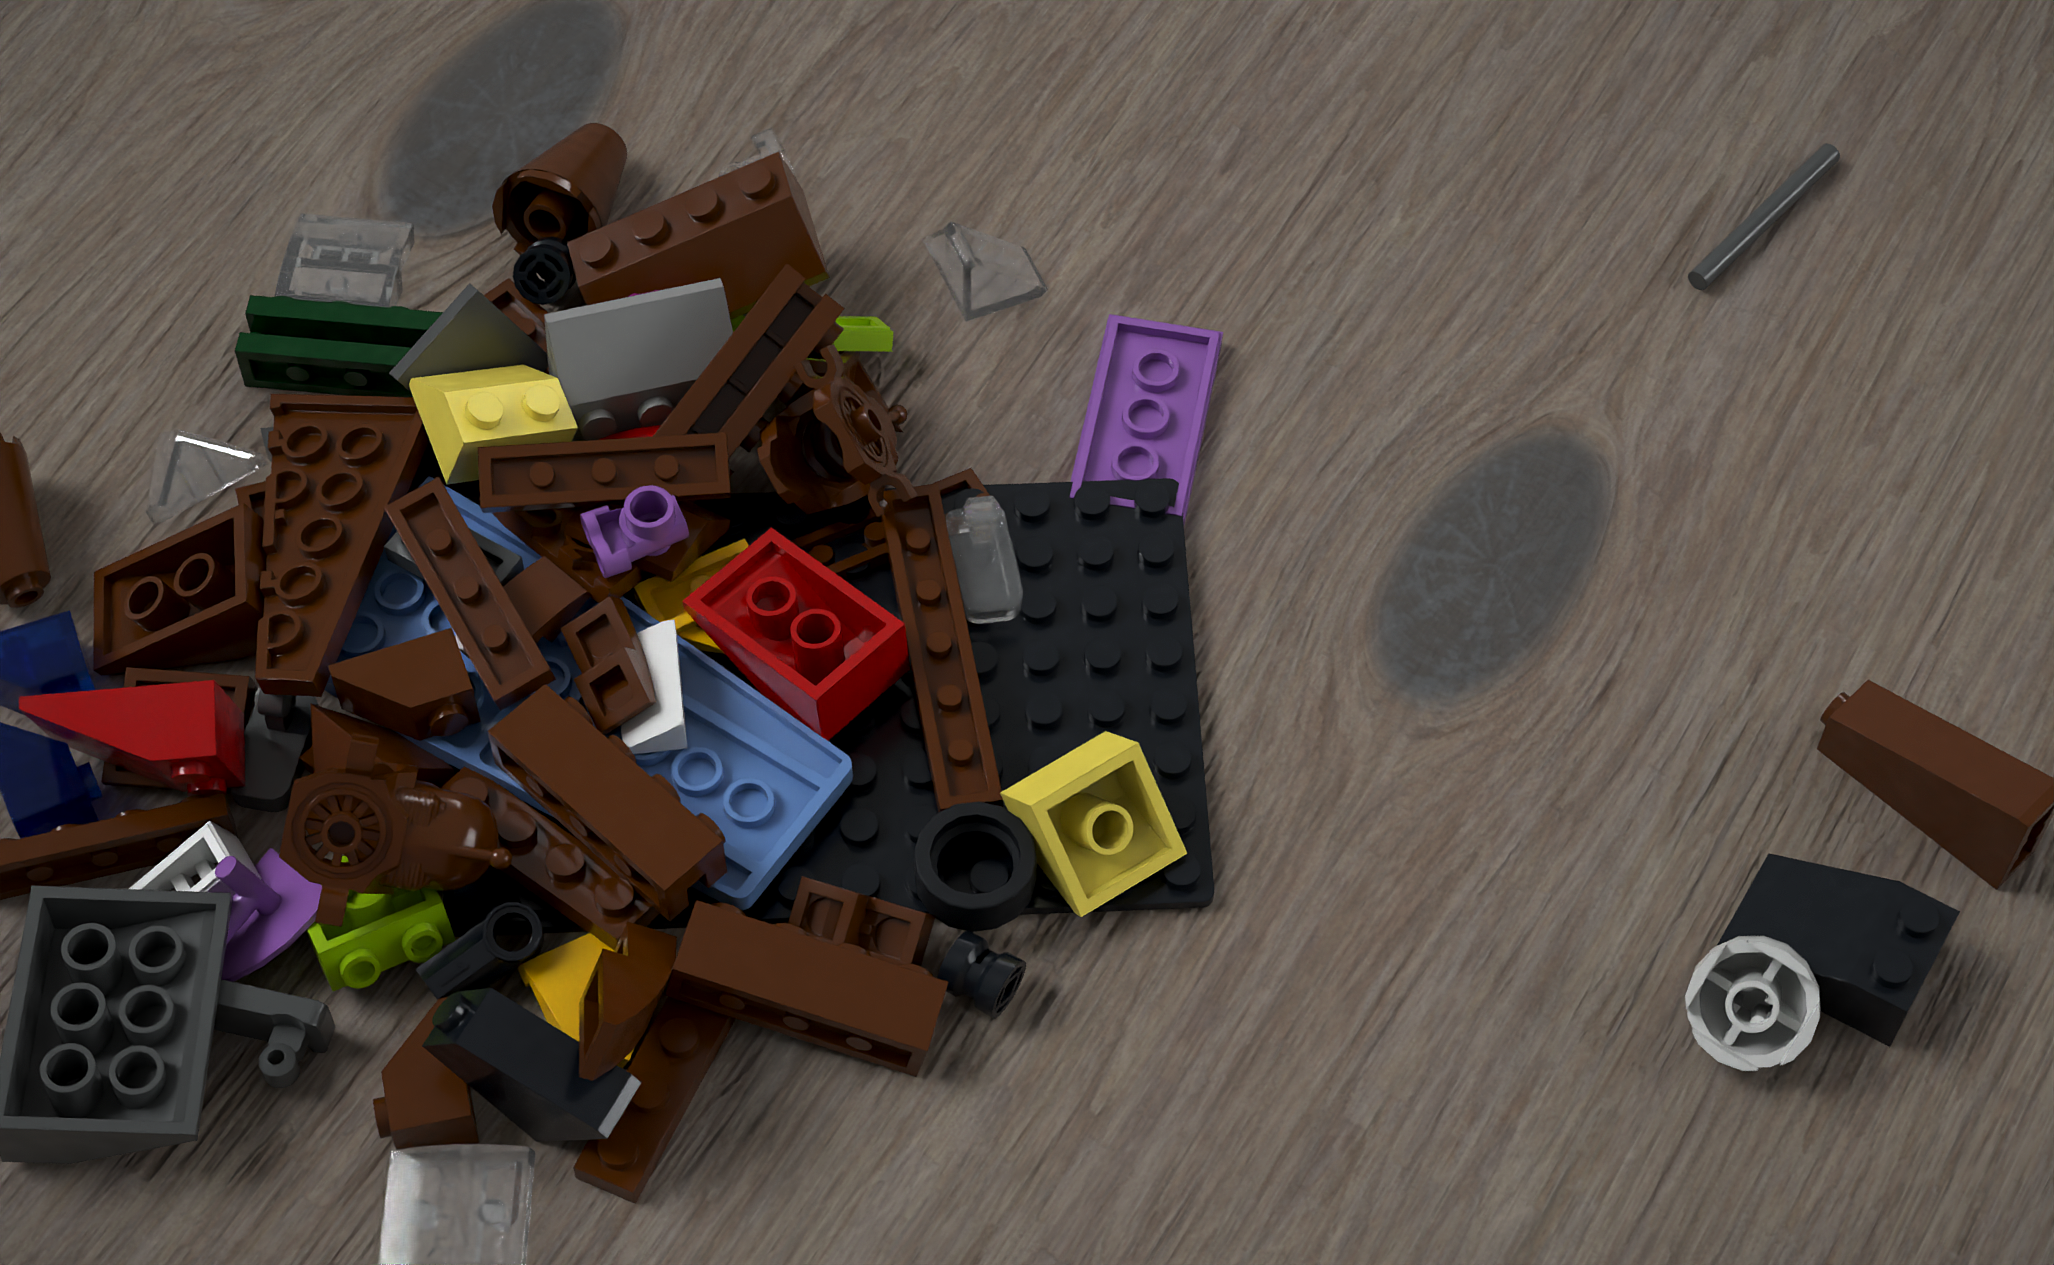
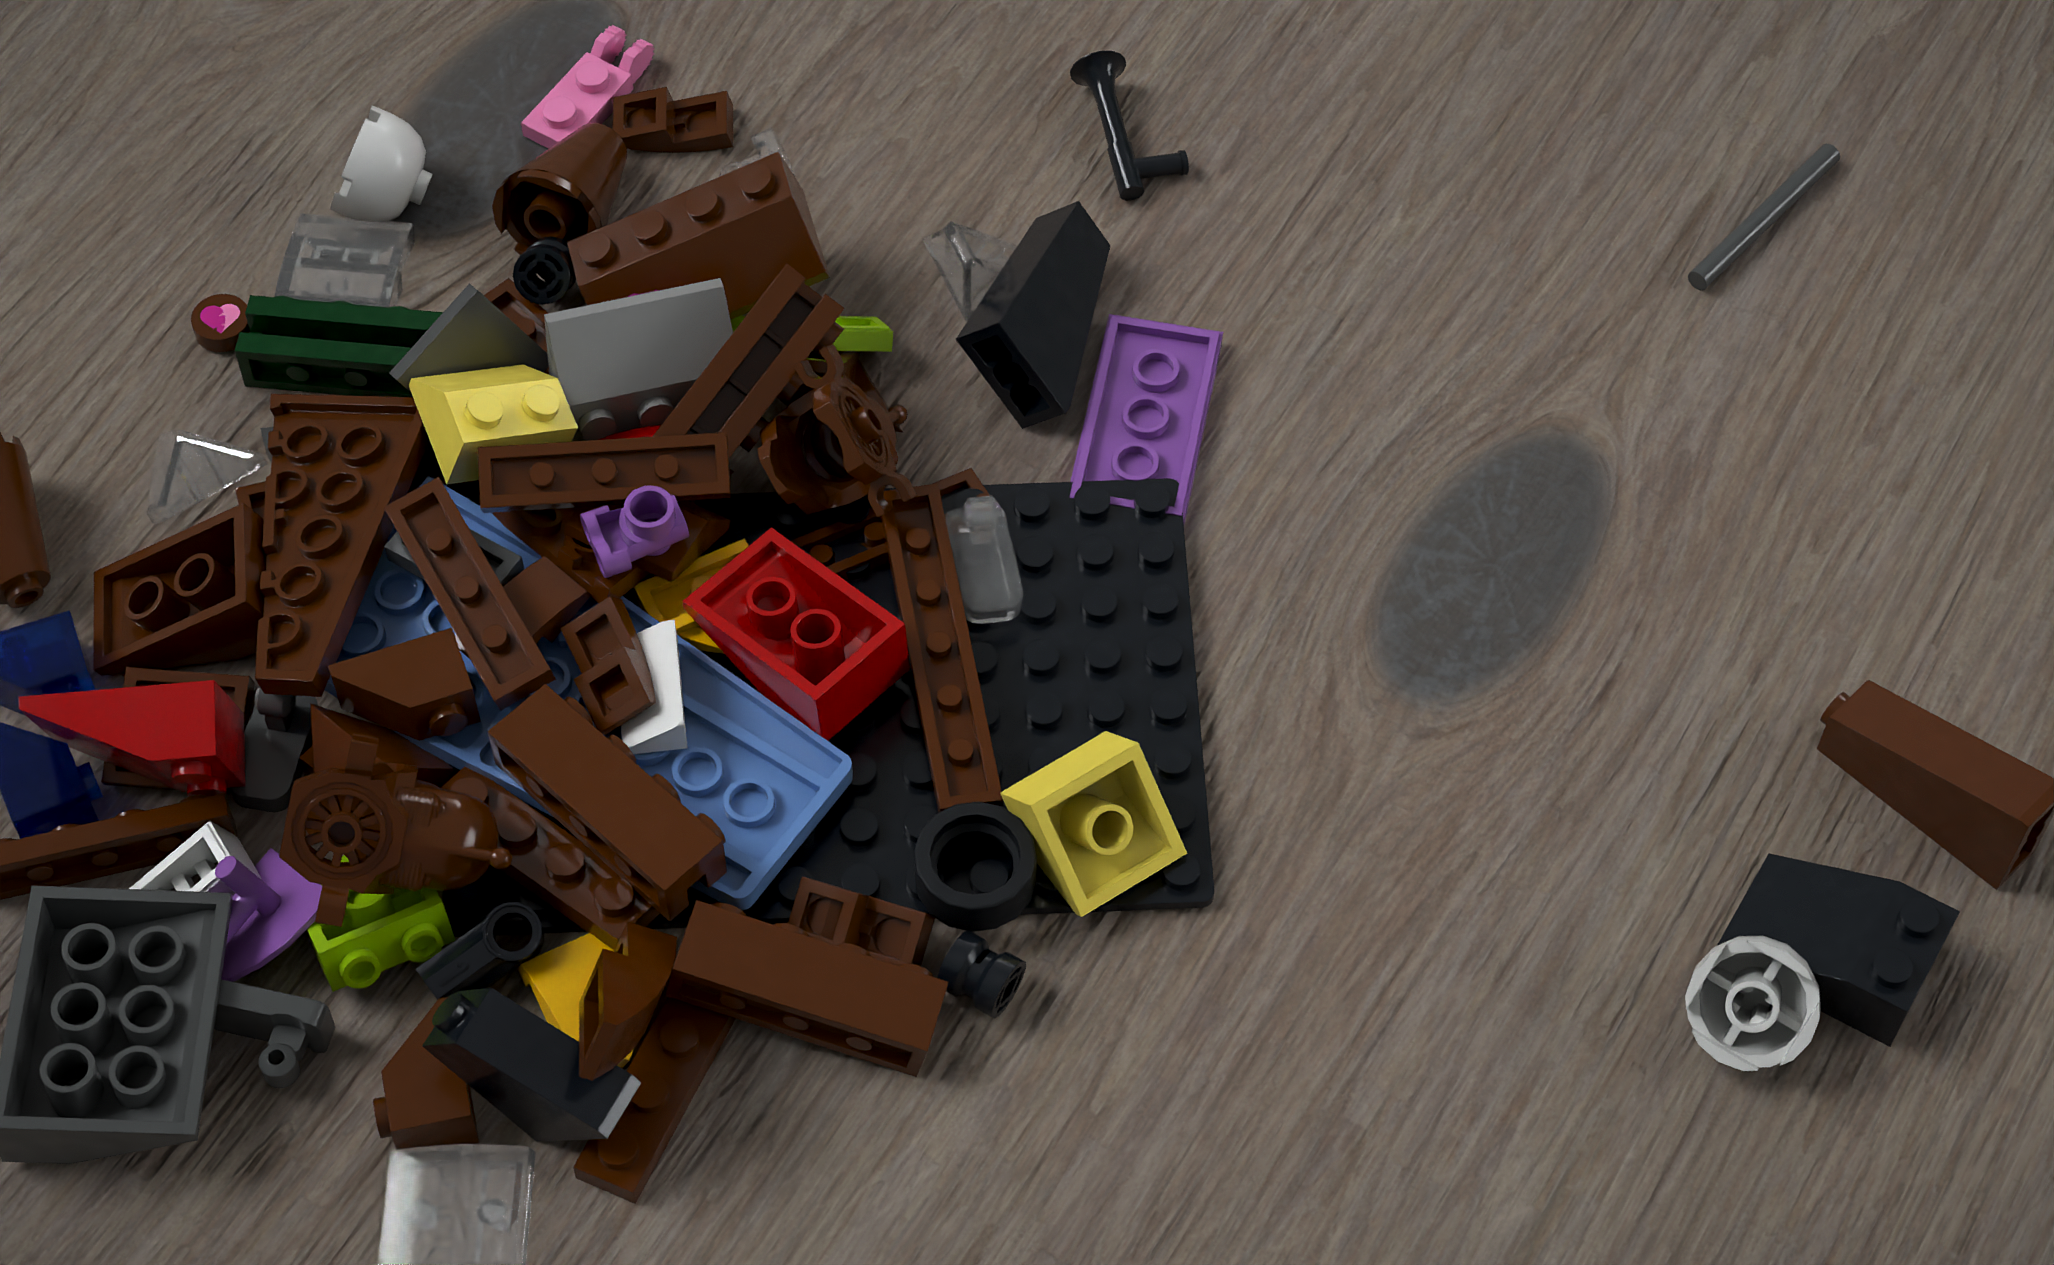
(219, 321): none -> reddish brown tile
(382, 170): none -> white cylinder
(588, 88): none -> bright pink hinge
(659, 124): none -> reddish brown slope
(1039, 314): none -> black slope
(1099, 73): none -> black piece

